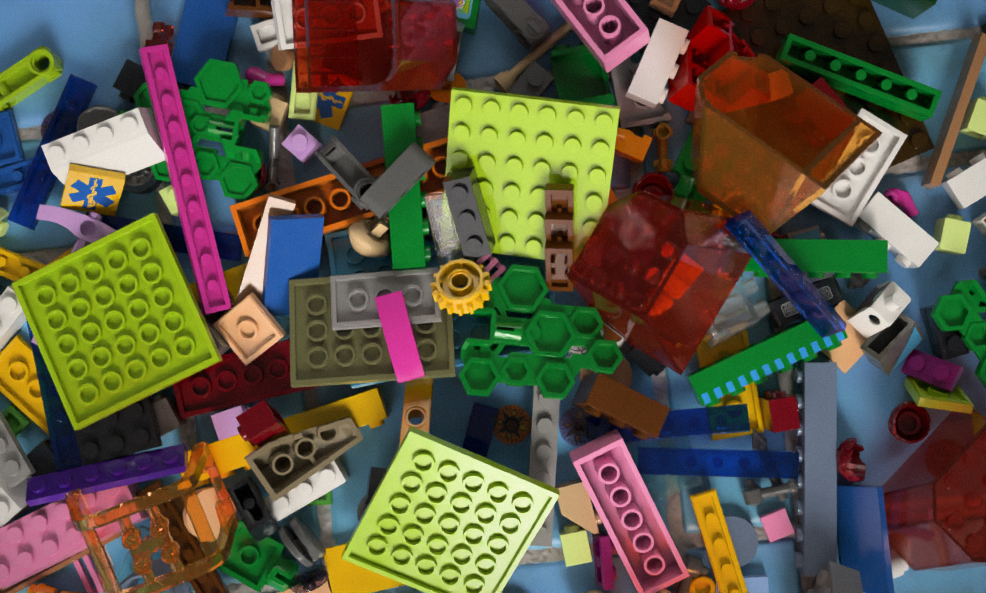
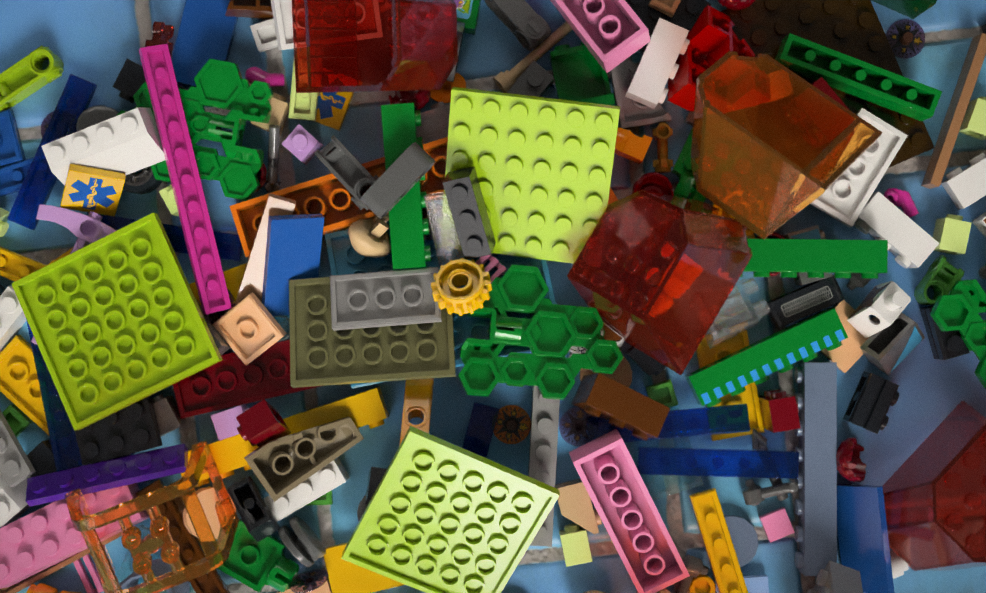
(282, 59): medium nougat tile -> none
(399, 336): dark pink slope -> none
(559, 236): reddish brown slope -> none
(604, 570): magenta plate -> none
(663, 393): none -> bright green tile
(785, 274): clear blue tile -> none
(871, 402): none -> black brick
(906, 38): none -> piece
(909, 422): dark red hair -> none
(932, 370): magenta plate -> none
(933, 397): lime tile -> none
(940, 277): none -> bright green piece

